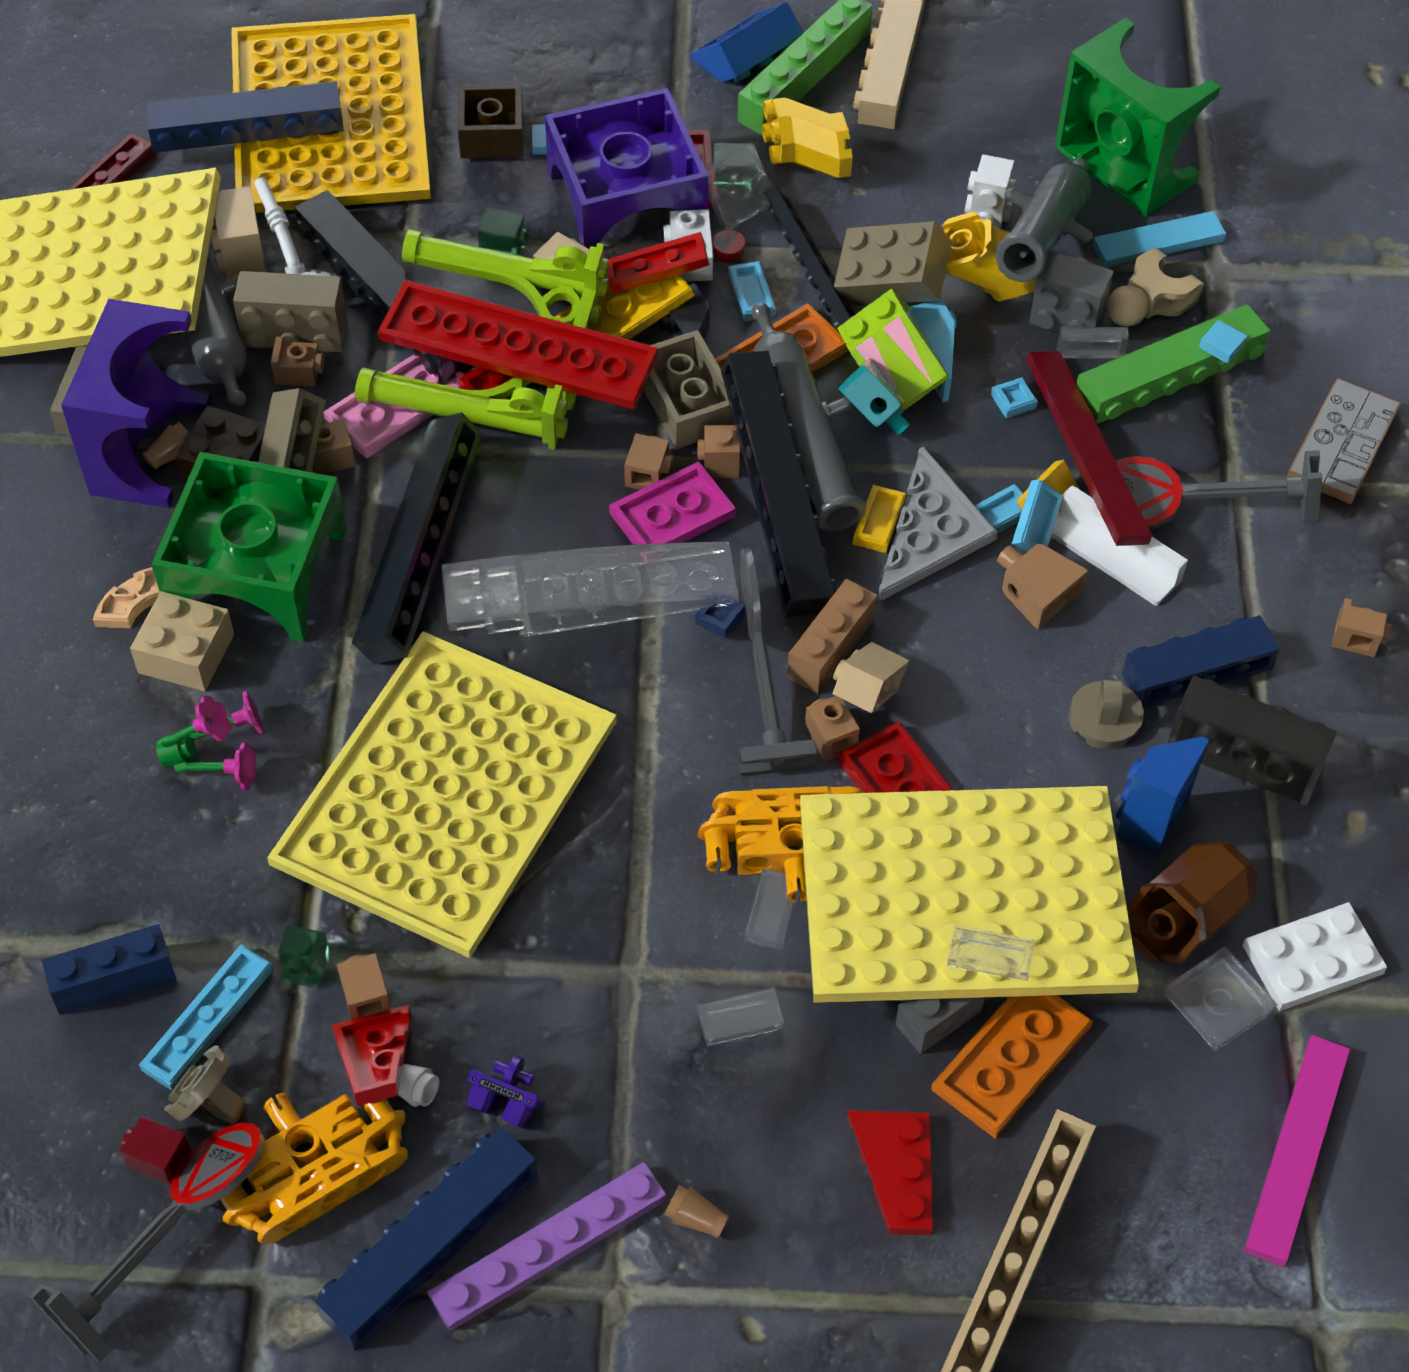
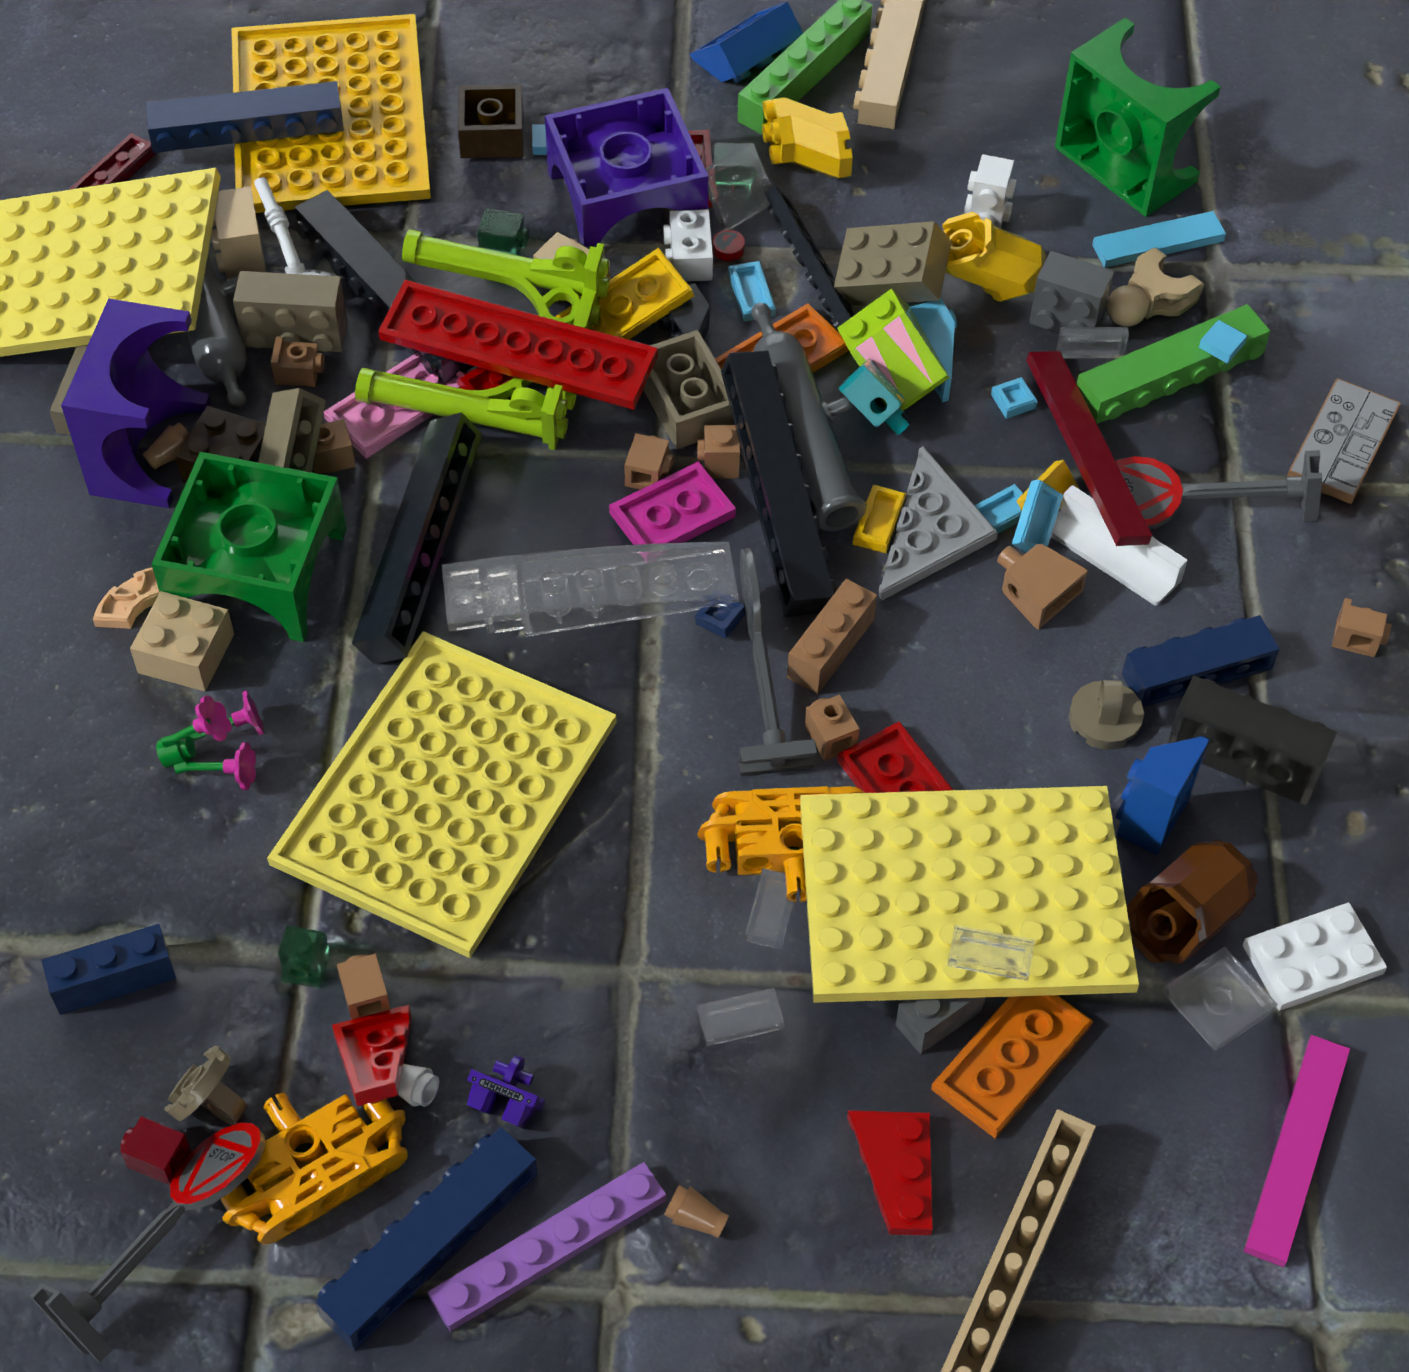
(206, 1017): medium azure tile -> none
(657, 262): red plate -> none
(869, 676): tan brick -> none
(1044, 220): dark grey piece -> none

